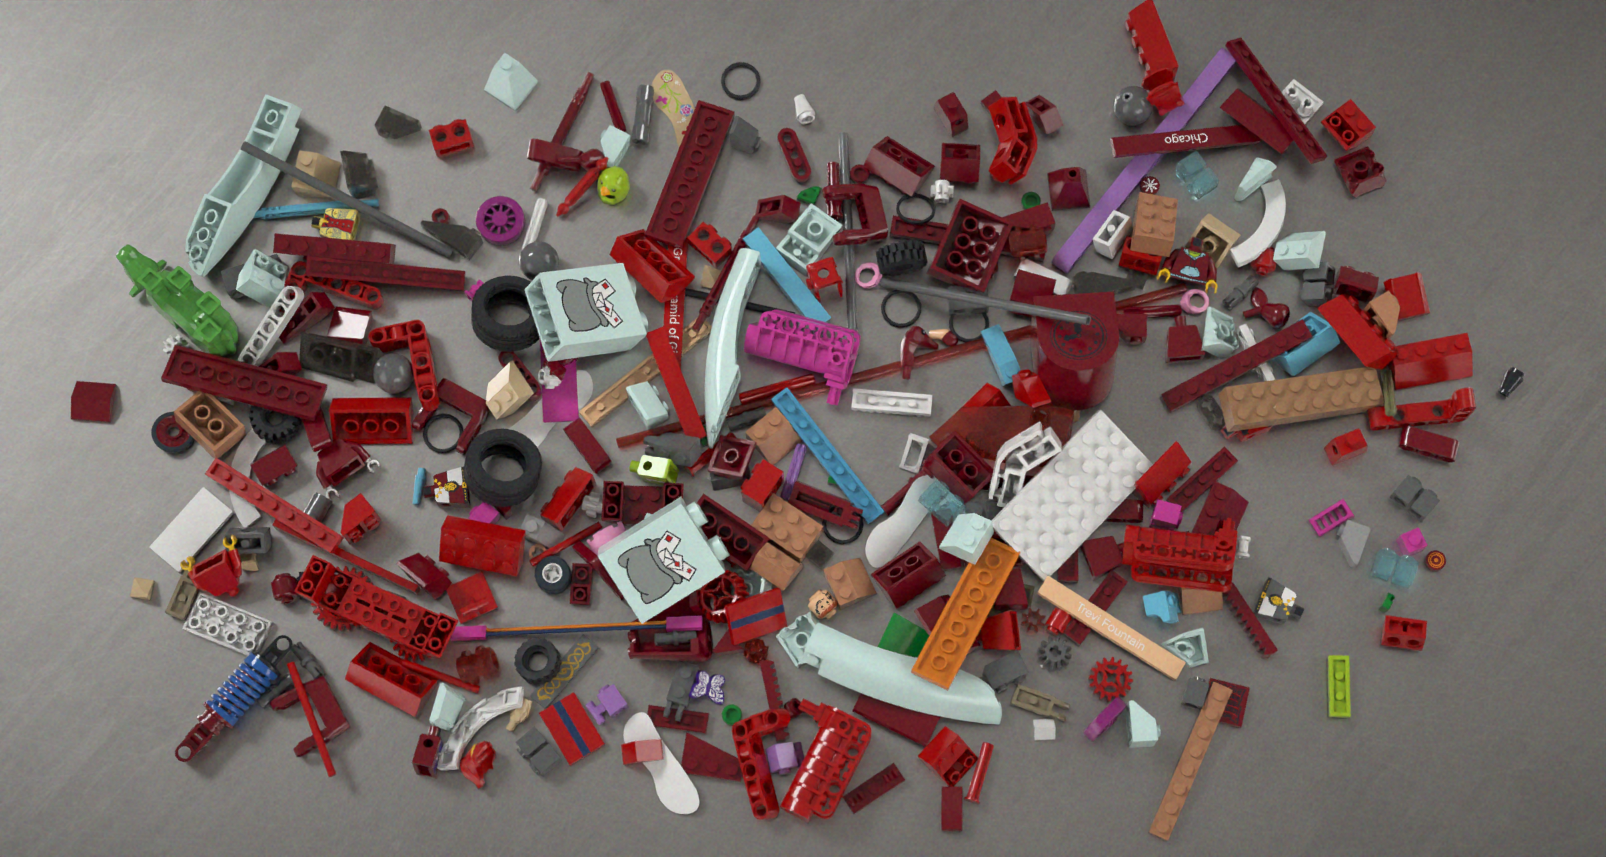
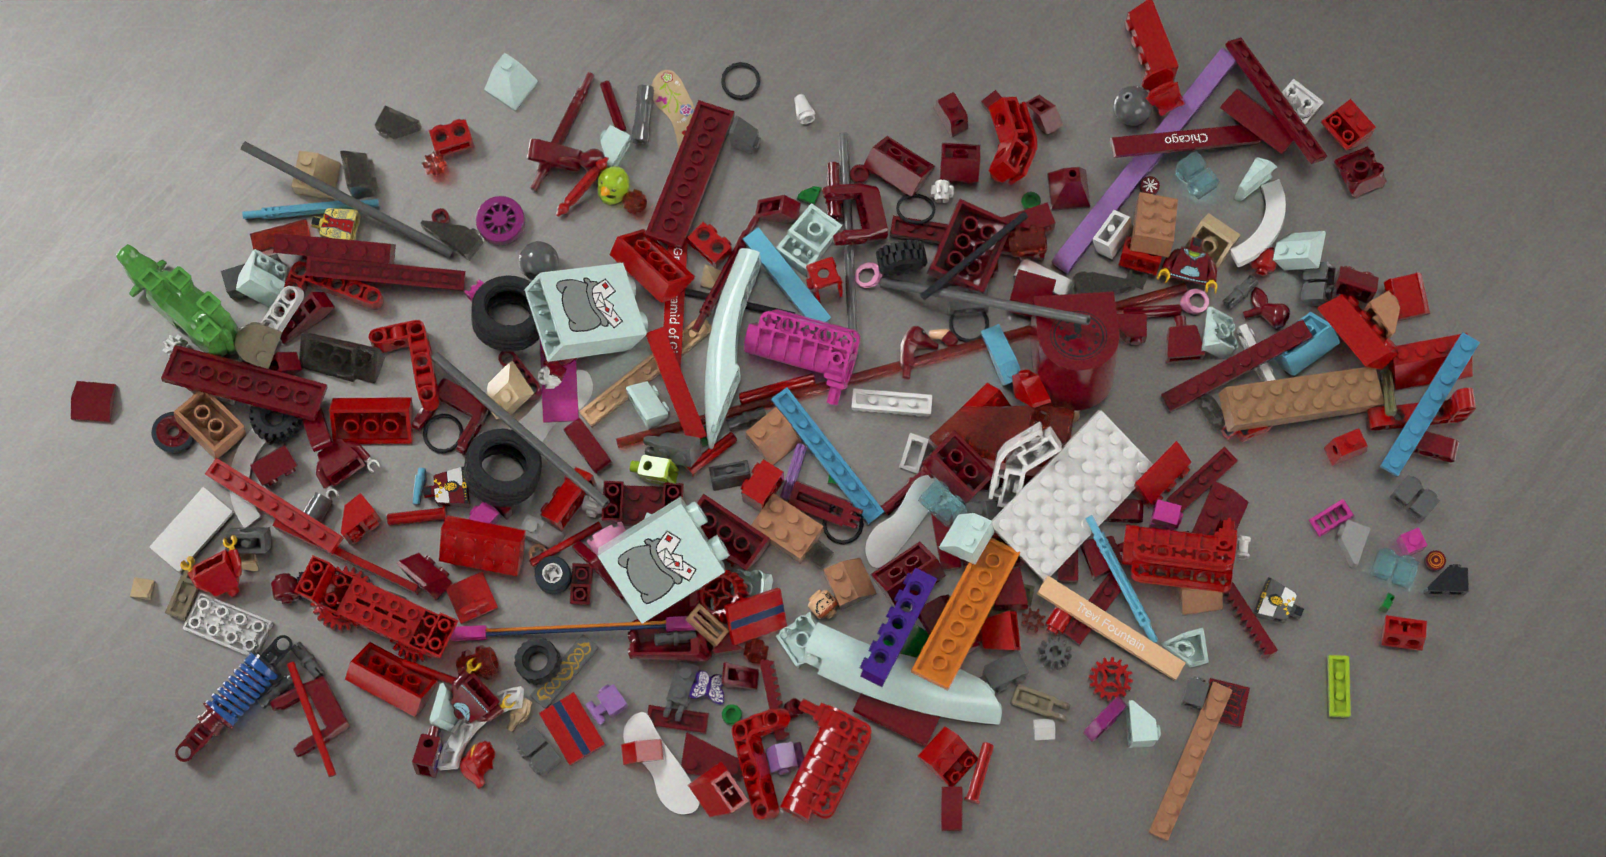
(243, 186): light aqua slope -> none
(257, 343): none -> dark tan slope
(264, 239): none -> clear red tile
(350, 325): slope -> none
(393, 373): dark grey piece -> none
(417, 516): none -> red axle
(434, 164): none -> clear red gear
(473, 699): none -> dark red torso
(520, 430): none -> dark grey piece
(536, 221): white axle -> none
(634, 201): none -> clear red gear
(703, 631): none -> medium nougat tile
(718, 791): none -> red slope
(731, 457): dark red slope -> none
(739, 676): none -> dark red slope
(776, 566): nougat slope -> none
(794, 147): dark red plate -> none
(873, 788): dark red plate -> none
(878, 672): none -> dark purple brick
(900, 324): black piece -> none
(974, 255): none -> black piece
(1121, 578): none -> medium azure axle
(1163, 605): medium azure brick -> none
(1429, 404): none -> dark azure plate
(1450, 582): none -> black slope
(1512, 379): black cone -> none

